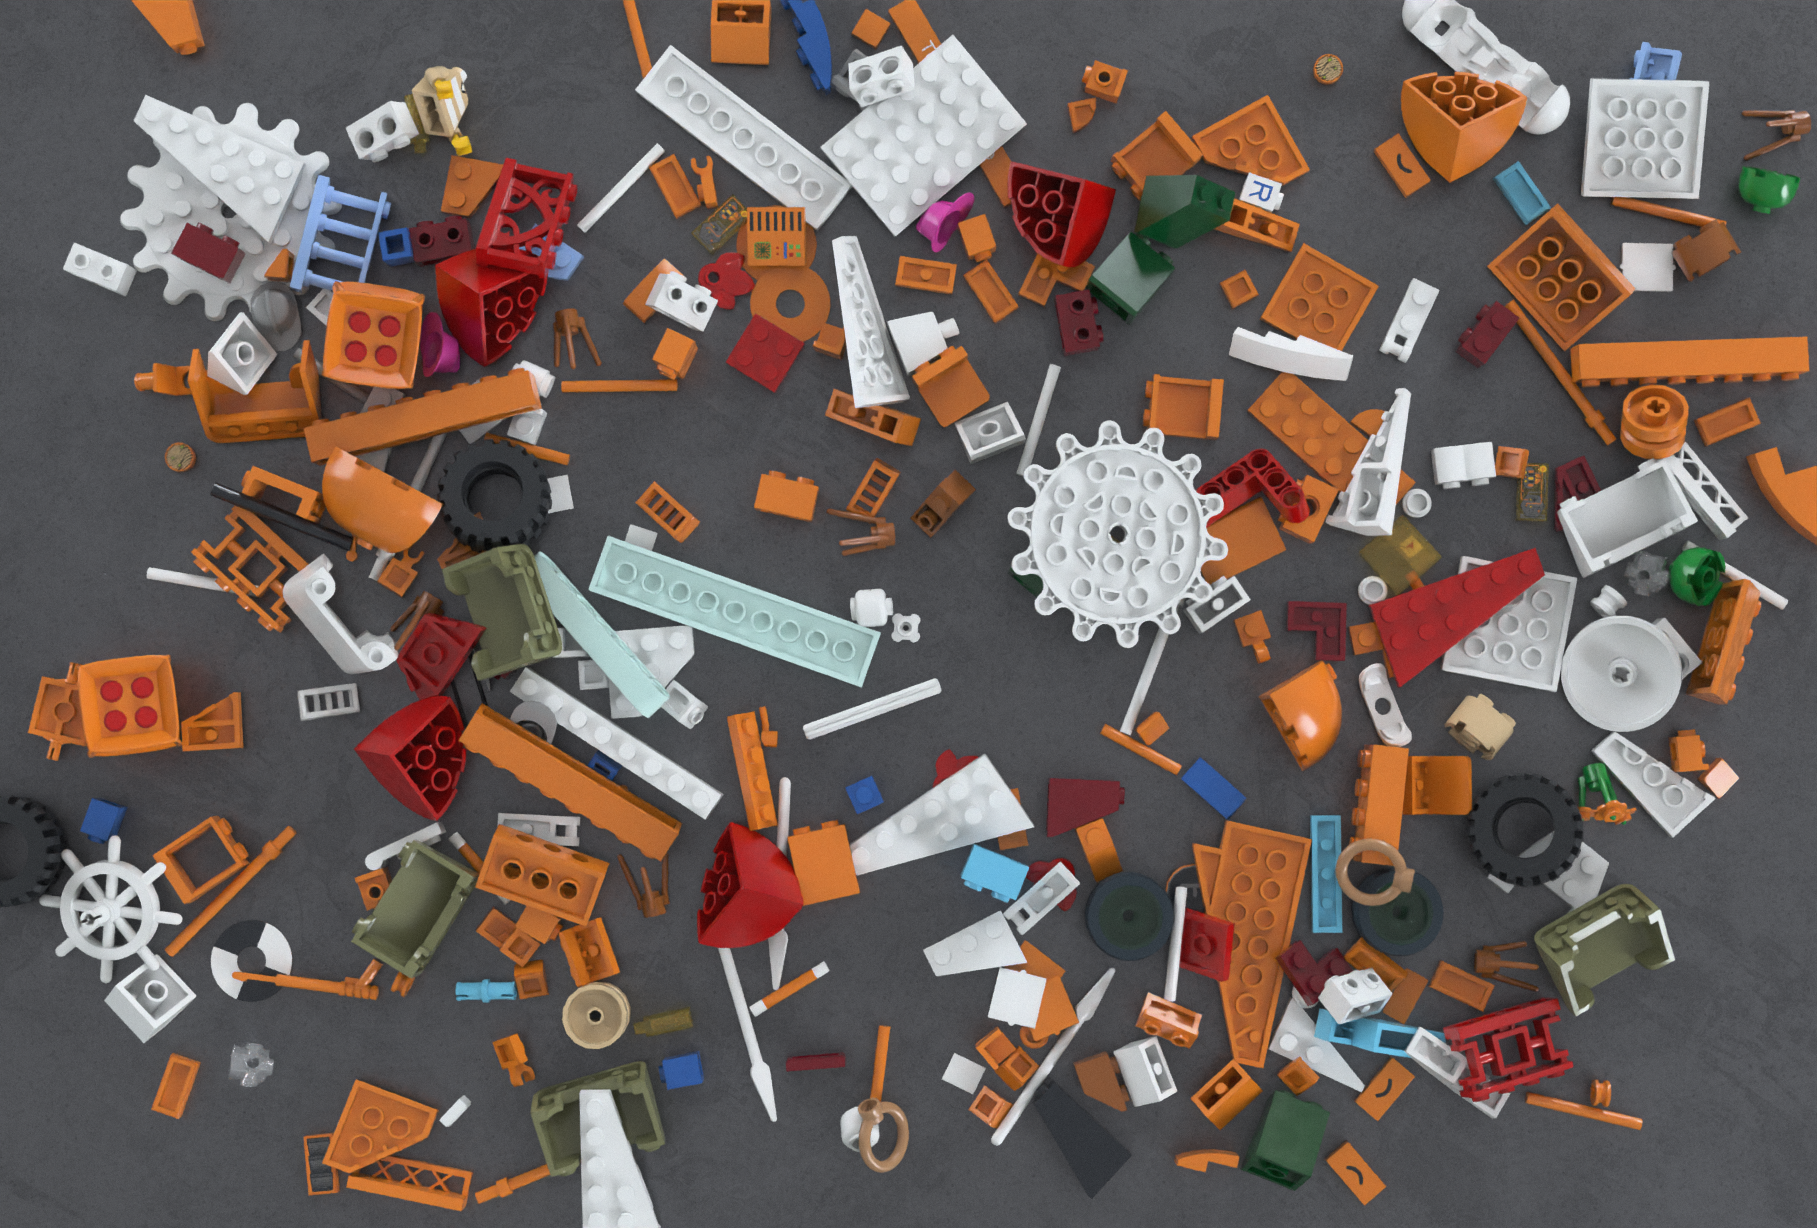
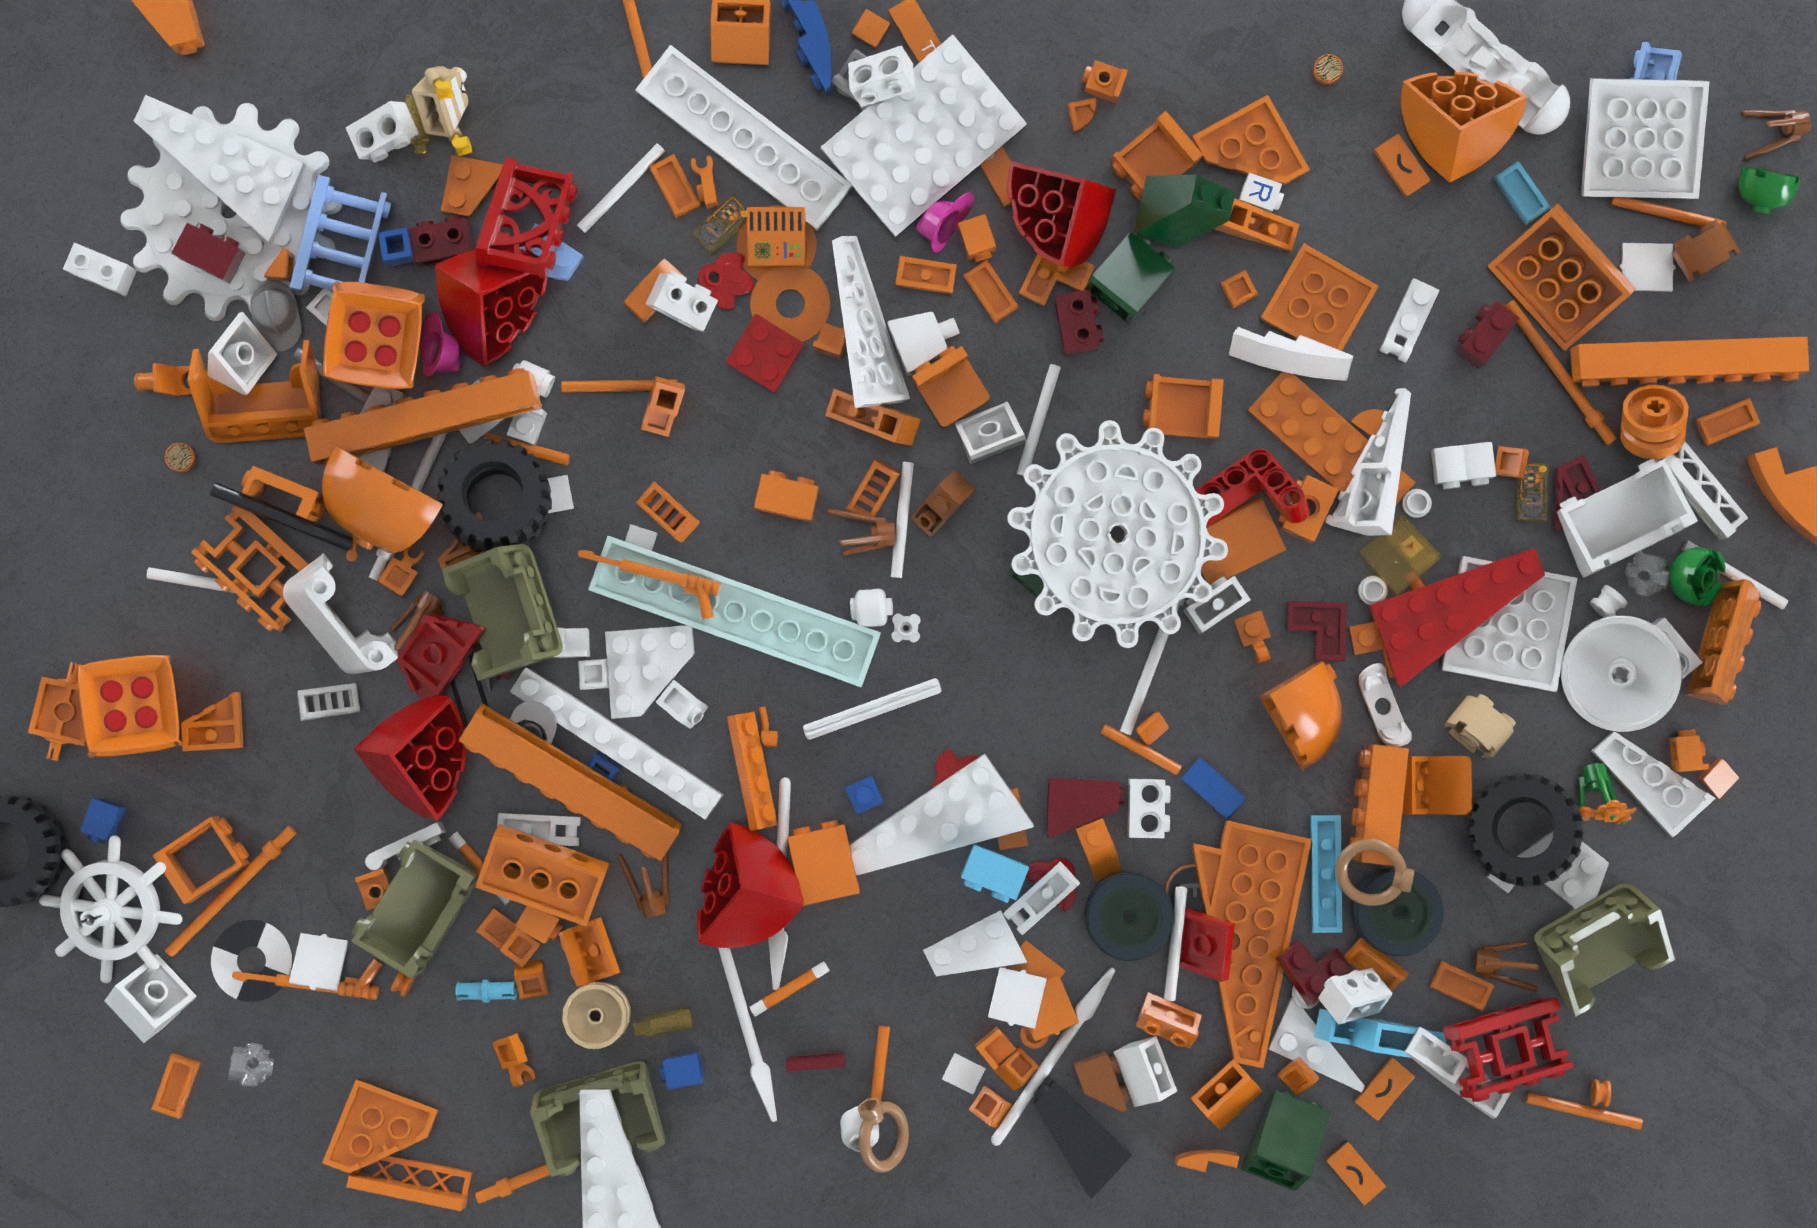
(318, 962): none -> white piece
(320, 1177): tile -> none
(455, 1111): white tile -> none
(567, 325): dark orange plant -> none
(600, 640): light aqua beam -> none
(662, 406): none -> orange brick
(674, 354): orange brick -> none
(691, 584): none -> orange piece
(902, 519): none -> white bar
(1139, 808): none -> white brick
(1405, 997): orange sticker -> none

